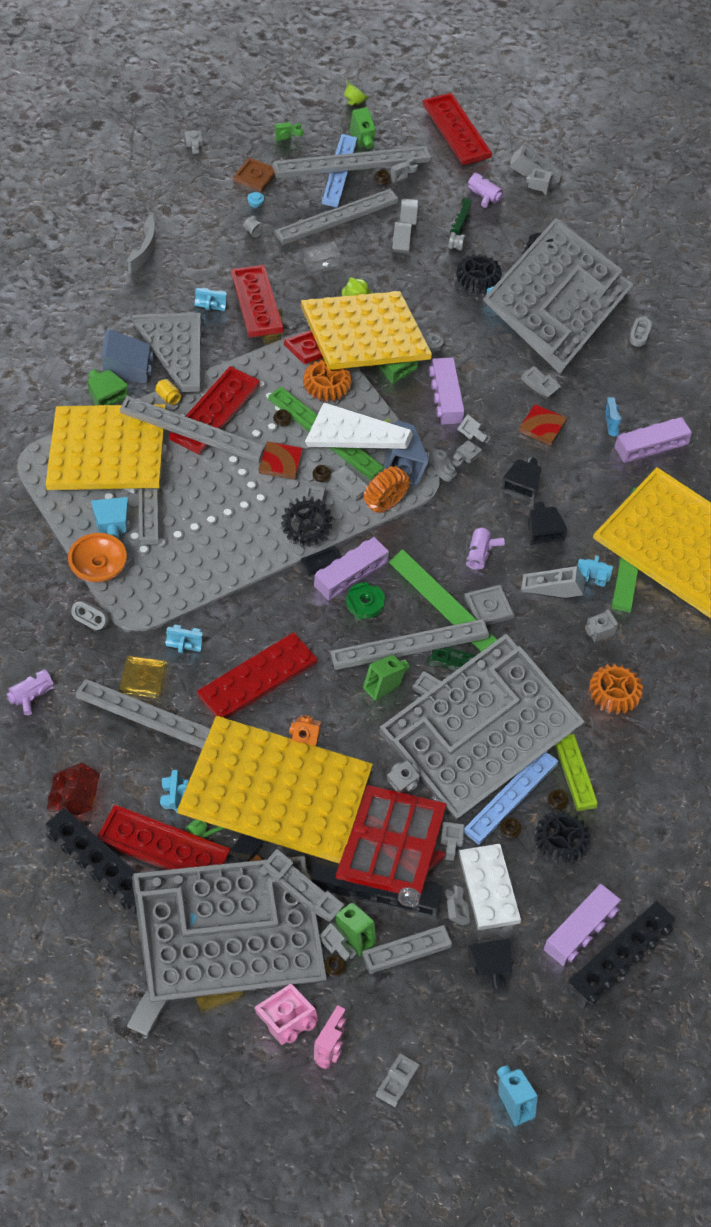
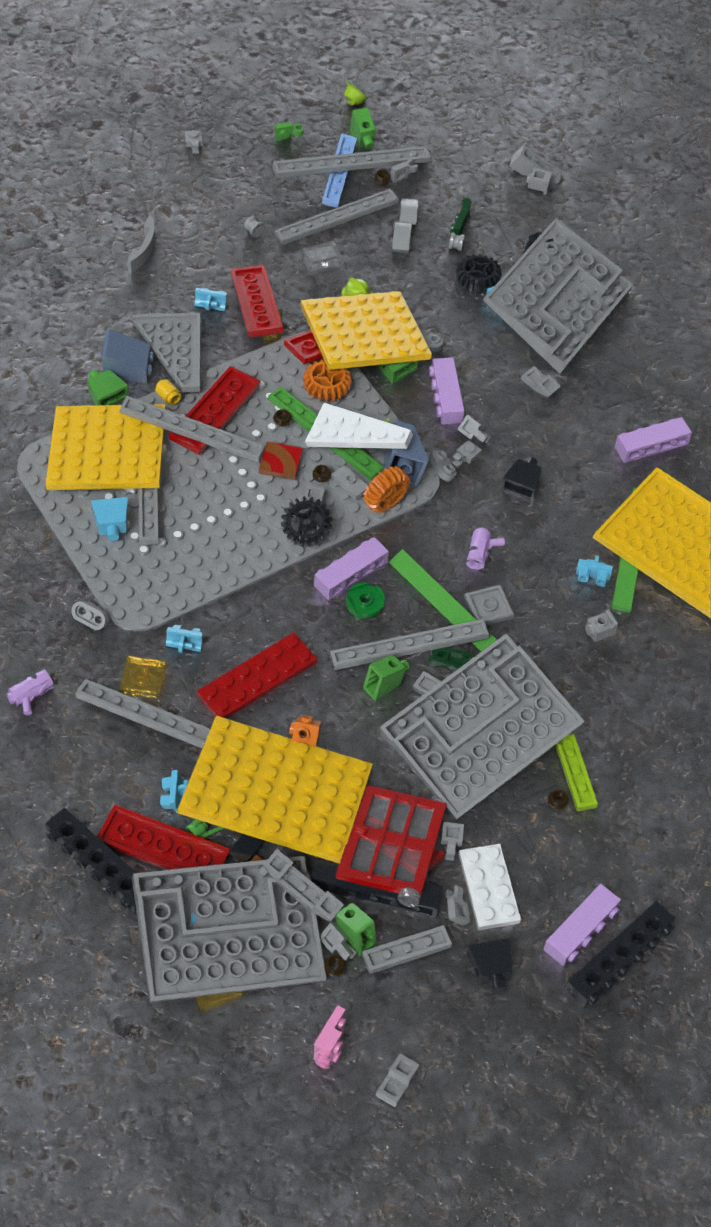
(73, 789): clear red slope -> none
(94, 550): orange dish -> none
(146, 1015): light grey slope -> none
(254, 174): dark orange tile -> none
(255, 199): medium azure plate -> none
(287, 1014): bright pink plate -> none
(319, 560): black tile -> none
(404, 777): light grey brick -> none
(457, 129): red plate -> none
(485, 188): lavender piece -> none
(509, 798): light blue plate -> none
(510, 822): dark brown plate -> none
(517, 1095): medium azure torso -> none
(542, 424): tile -> none
(545, 525): black torso -> none
(557, 582): light grey slope -> none
(559, 843): black gear -> none
(612, 417): dark azure plate -> none
(615, 696): orange gear -> none
(640, 331): light grey plate -> none

